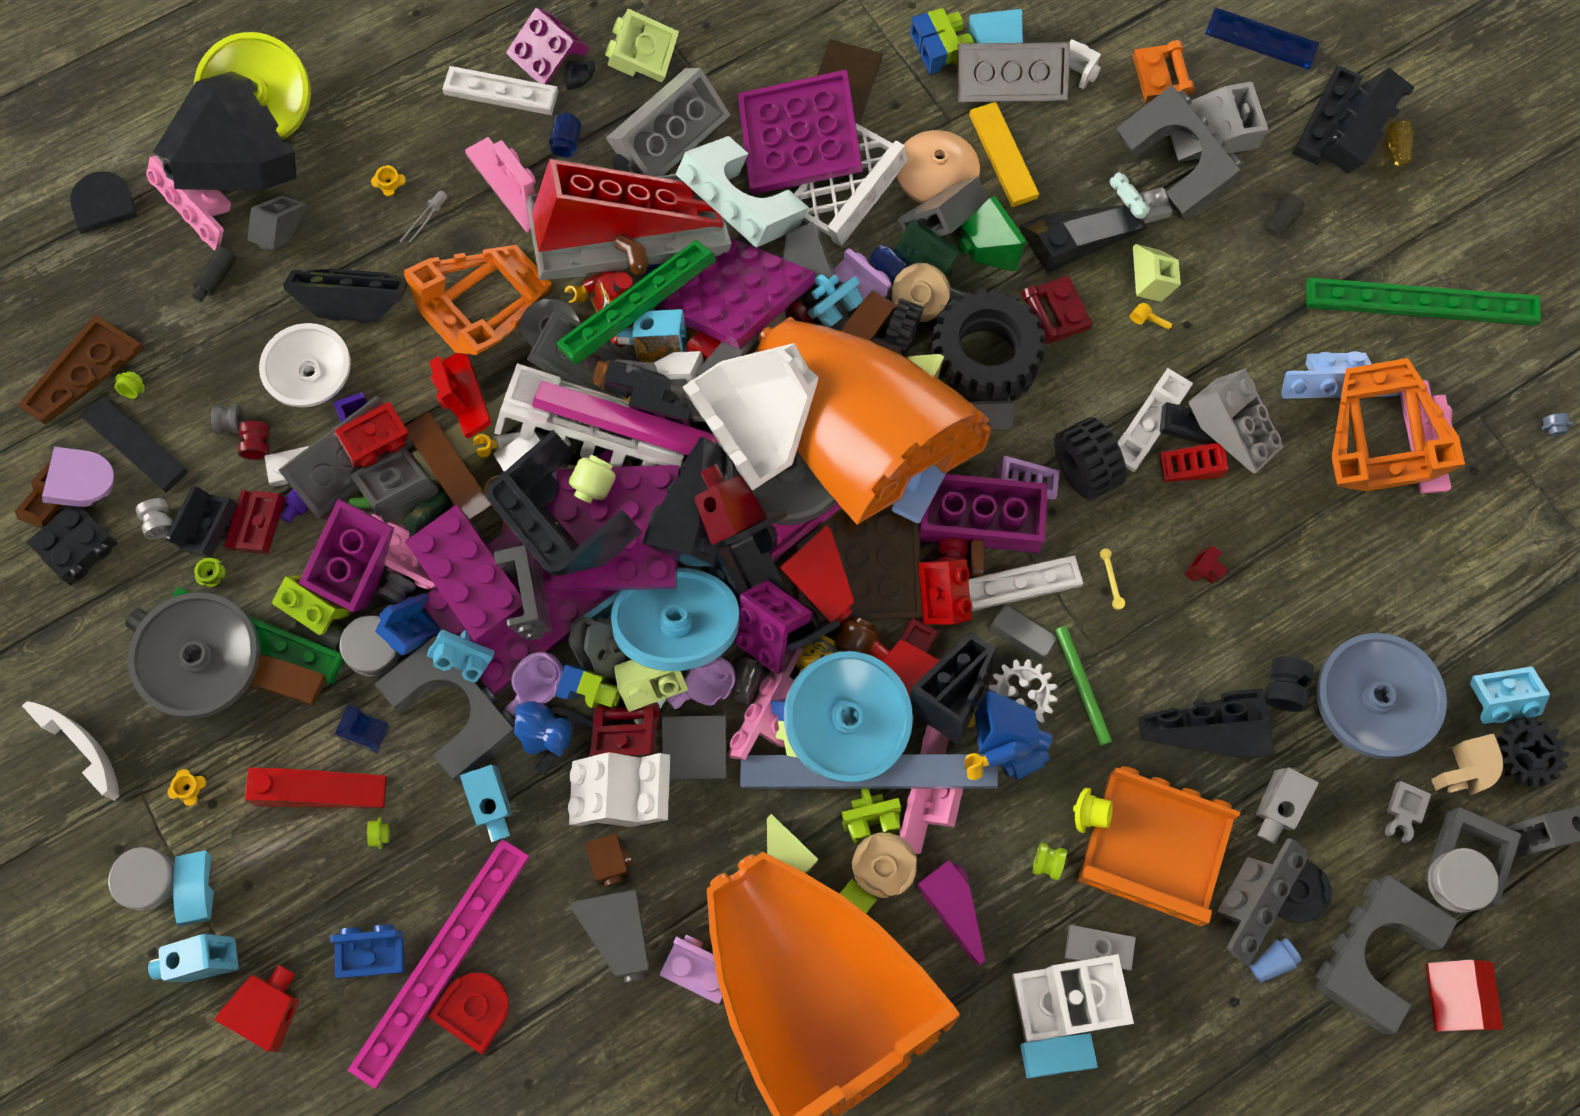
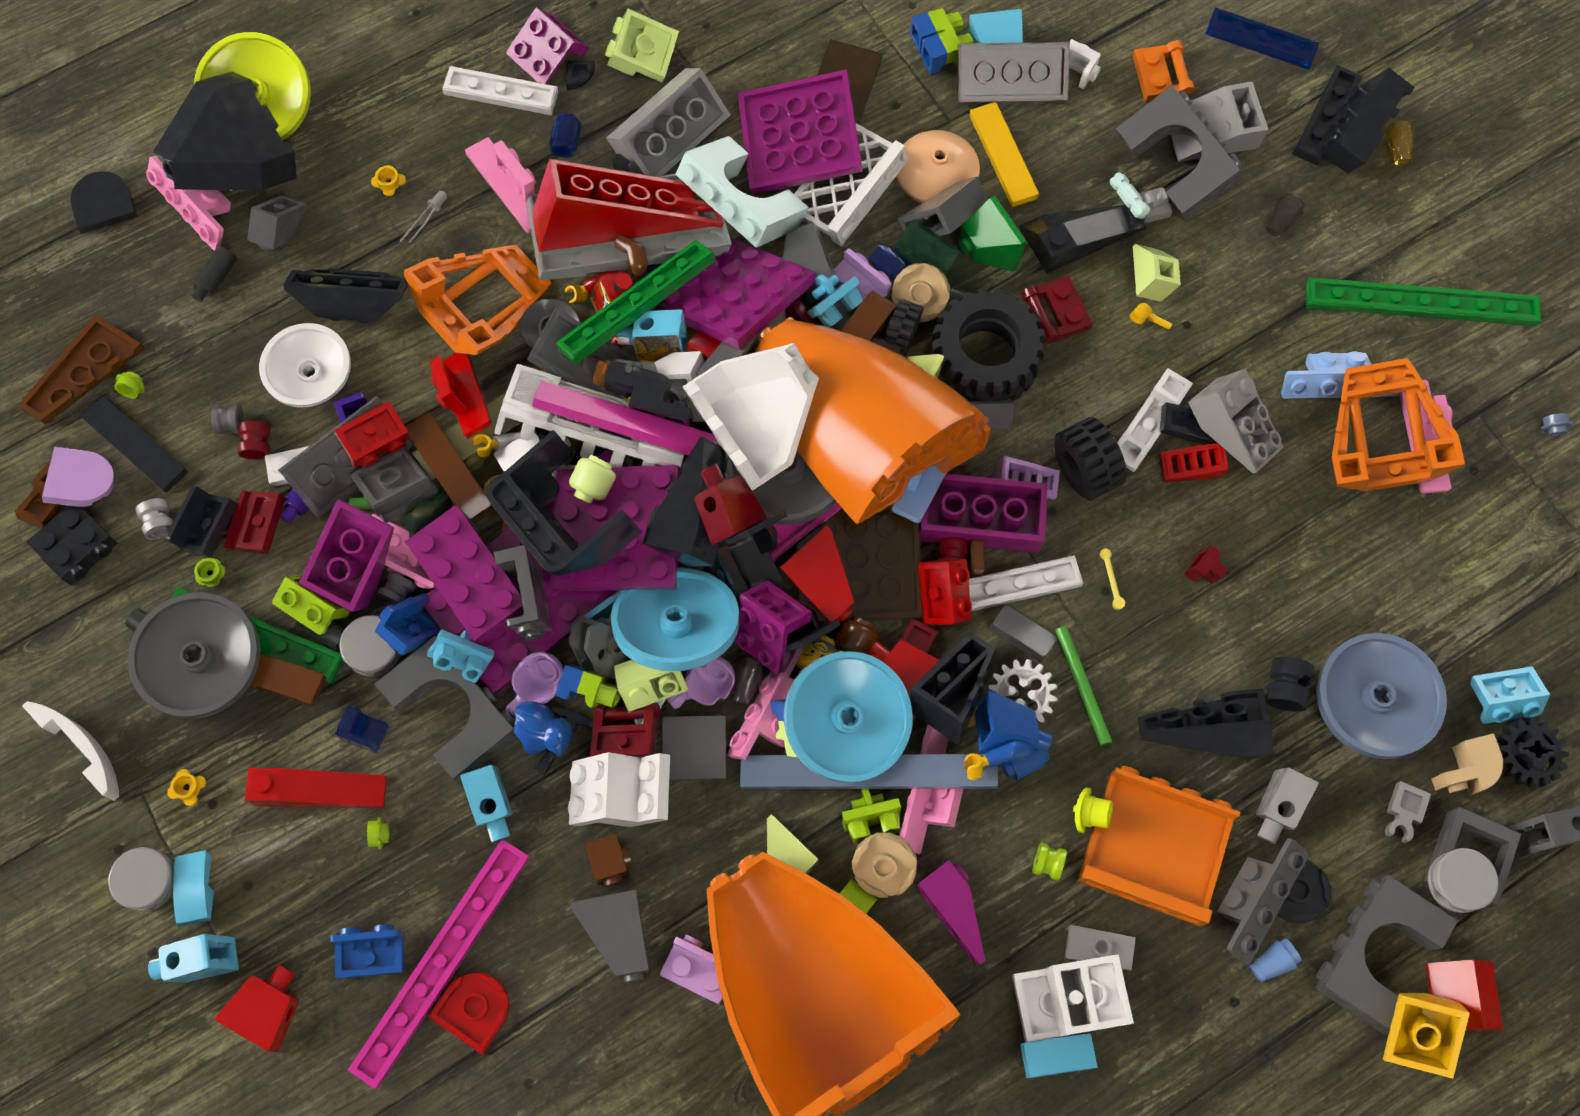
(1426, 1033): none -> yellow slope

